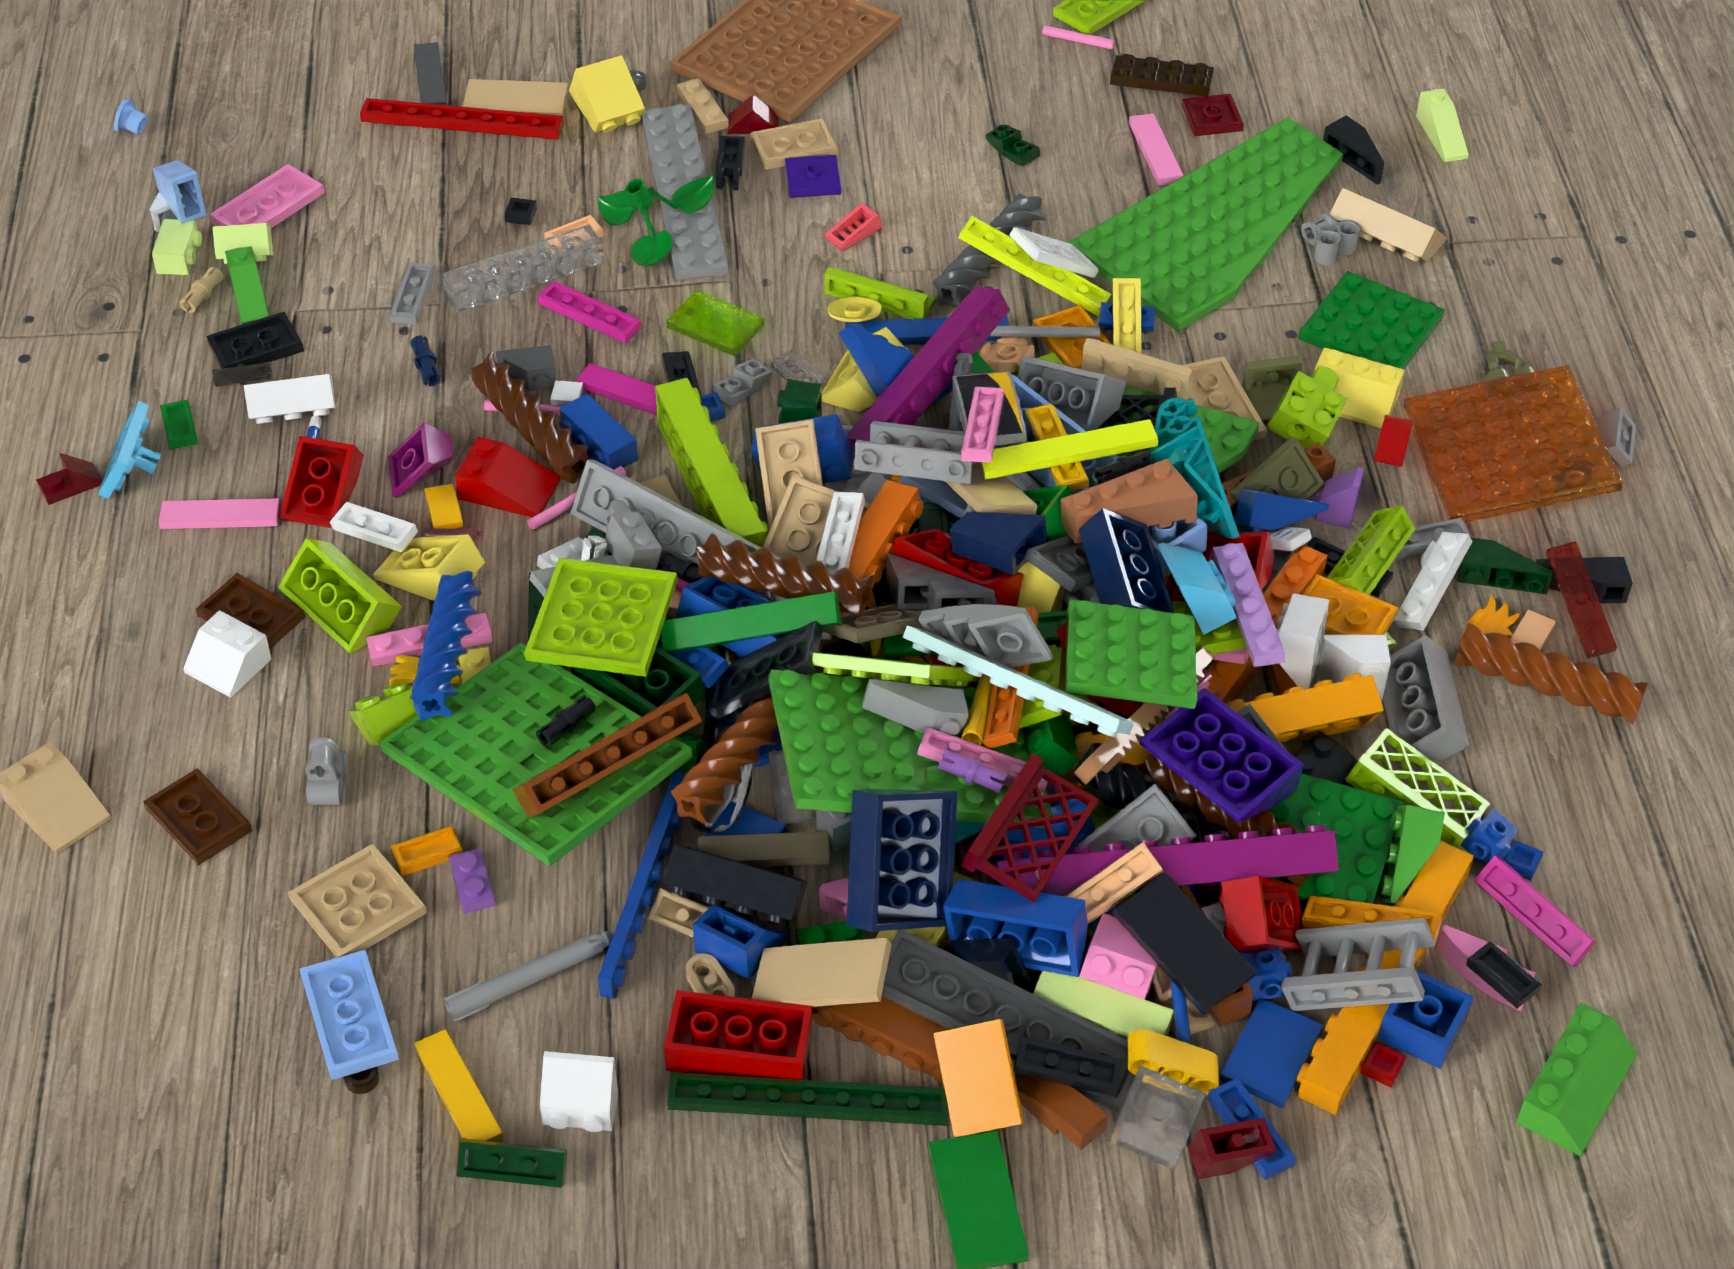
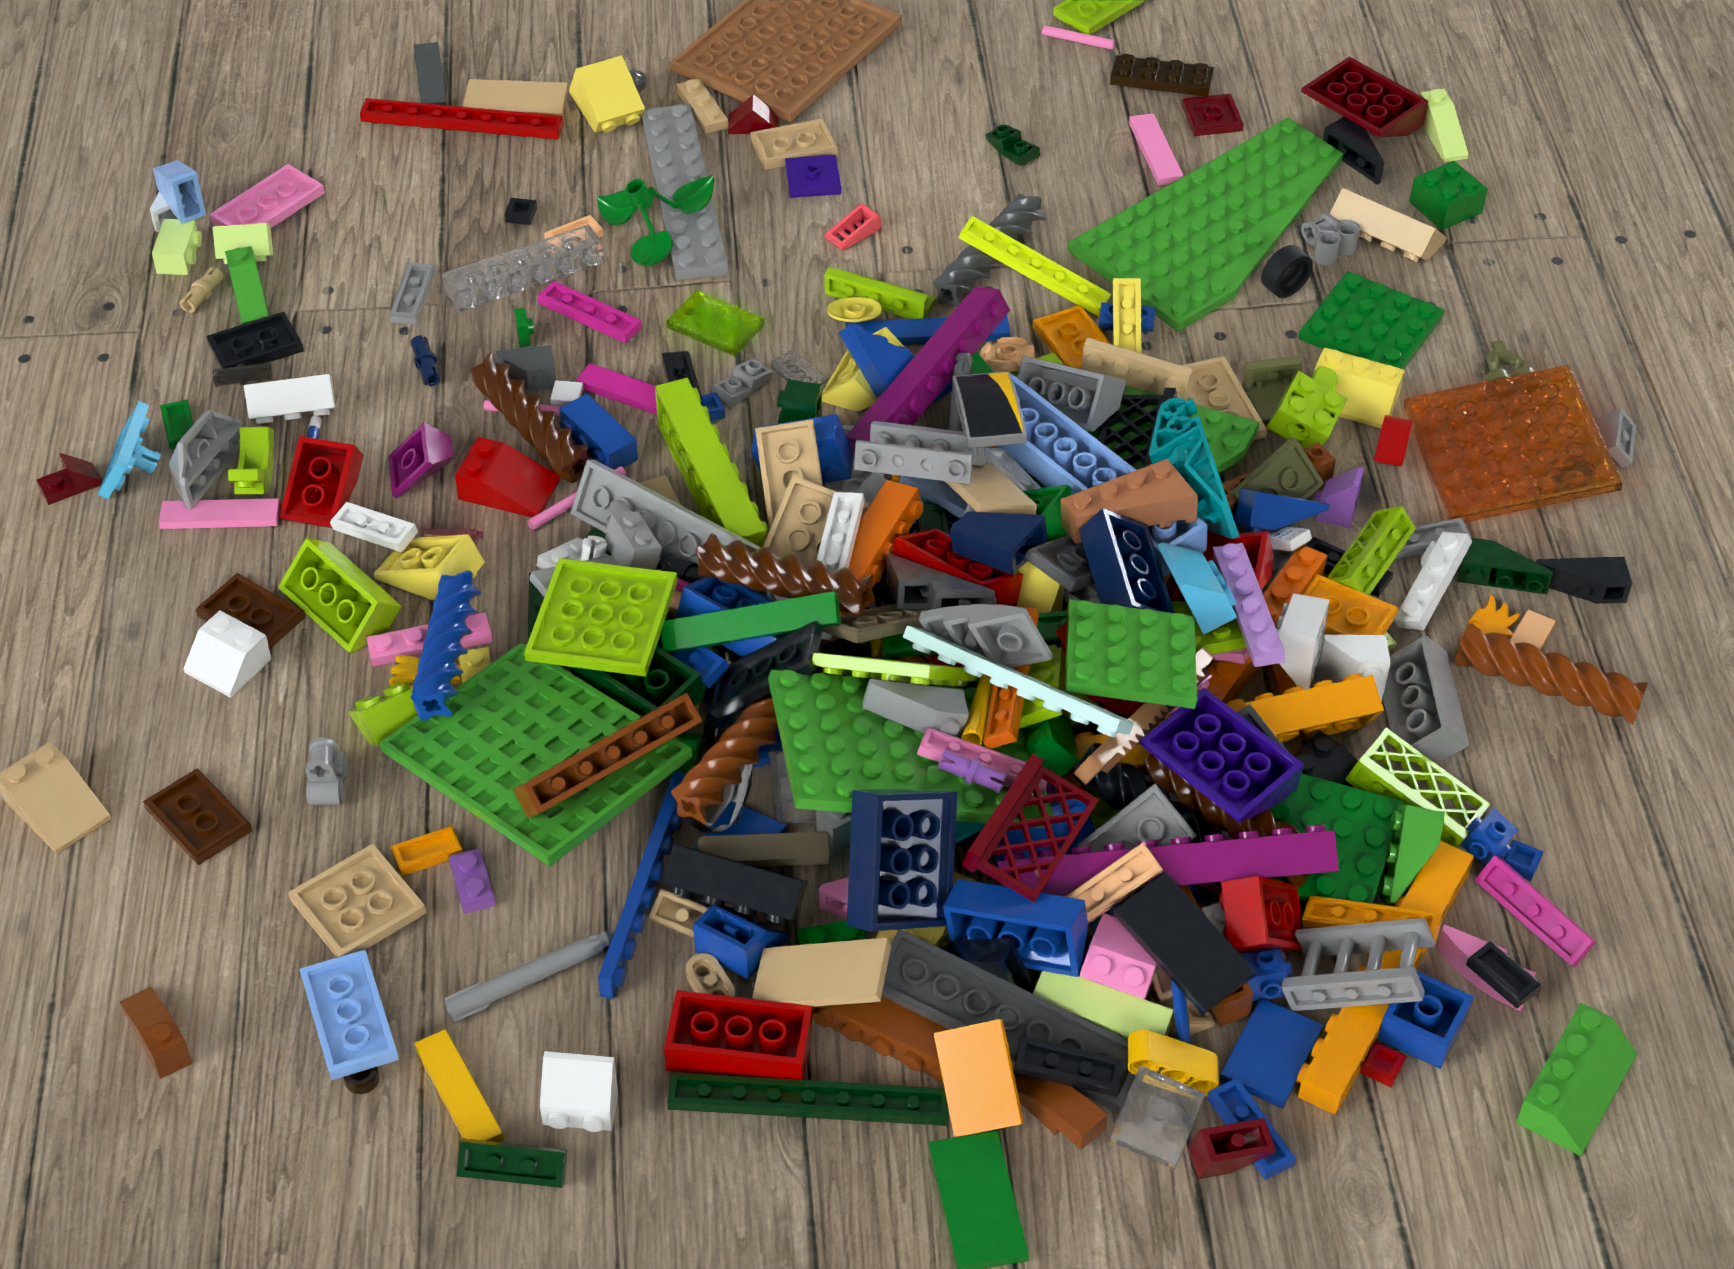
(130, 118): light blue piece -> none
(157, 1032): none -> dark orange slope
(204, 455): none -> light grey wedge
(255, 461): none -> lime arch
(443, 507): yellow slope -> none
(523, 326): none -> green plate
(565, 721): black pin -> none
(730, 160): black hinge -> none
(982, 424): bright pink tile -> none
(1046, 331): light grey bar -> none
(1046, 424): yellow tile -> none
(1054, 252): white tile -> none
(1070, 449): neon yellow tile -> none
(1123, 466): black pin -> none
(1279, 263): none -> black tyre
(1369, 99): none -> dark red slope
(1448, 195): none -> green brick
(1581, 600): clear red tile -> none

